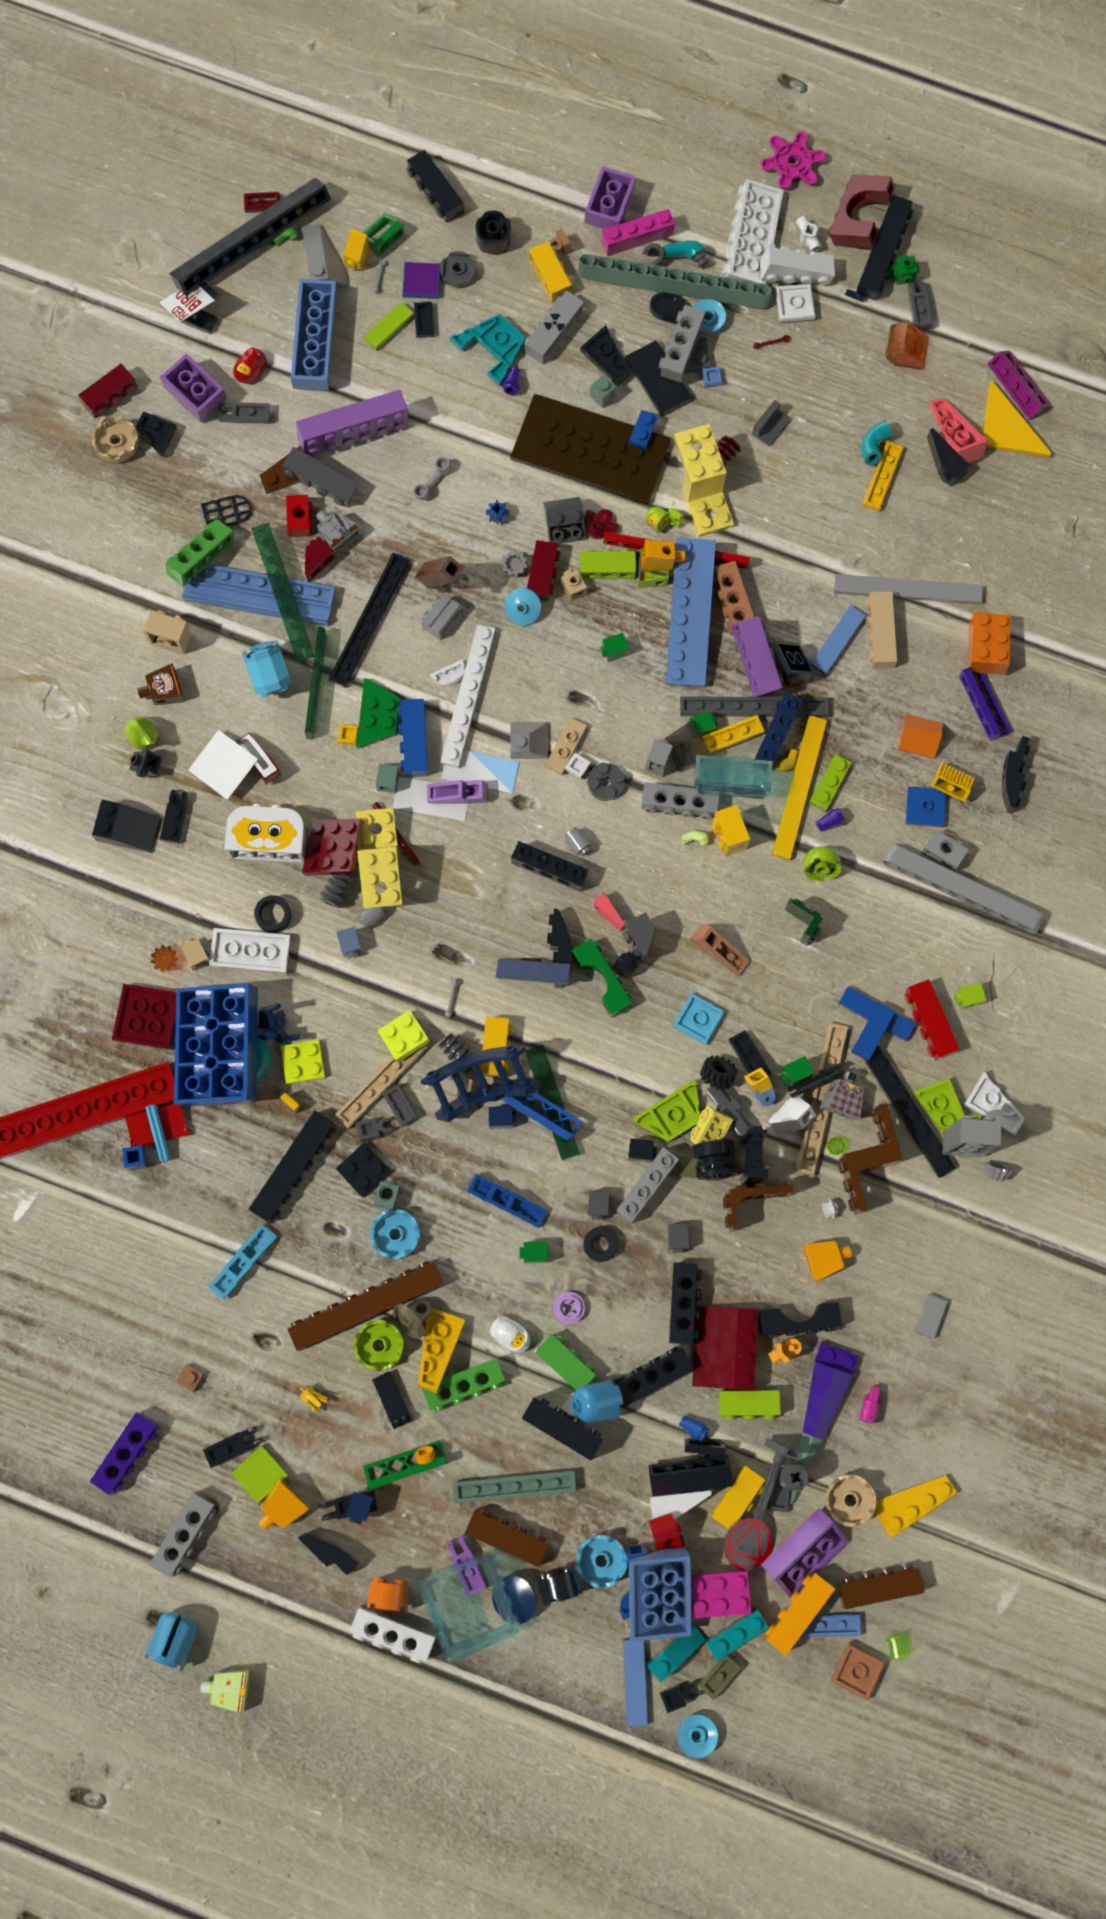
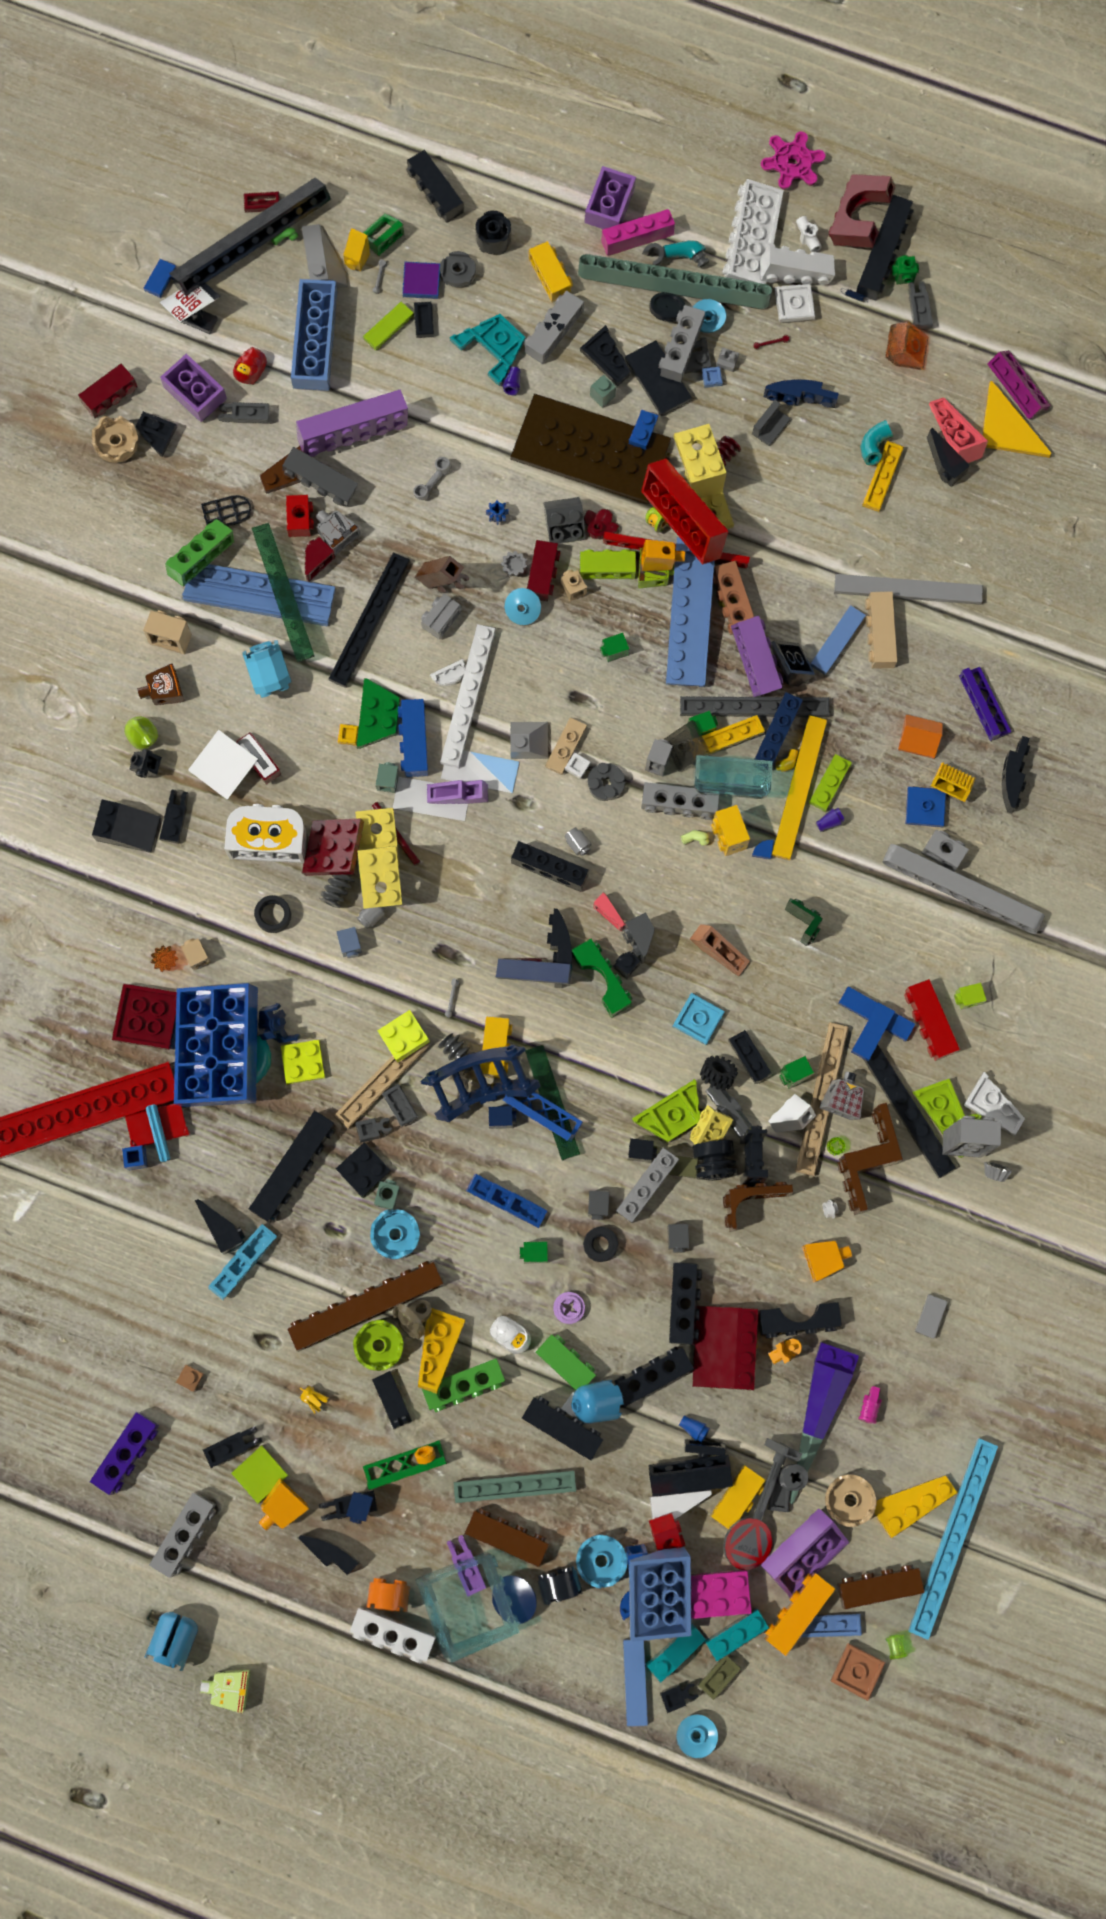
(159, 278): none -> blue tile
(223, 1231): none -> black slope
(250, 950): white plate -> none
(290, 1102): yellow tile -> none
(315, 683): clear green tile -> none
(563, 242): medium nougat tile -> none
(684, 511): none -> red brick
(727, 359): none -> light grey tile
(748, 1404): lime brick -> none
(762, 1087): yellow leg -> none
(763, 850): none -> blue tile
(793, 390): none -> dark blue slope
(821, 863): lime cylinder -> none
(822, 1077): black pin -> none
(953, 1539): none -> medium azure plate
(989, 643): orange brick -> none

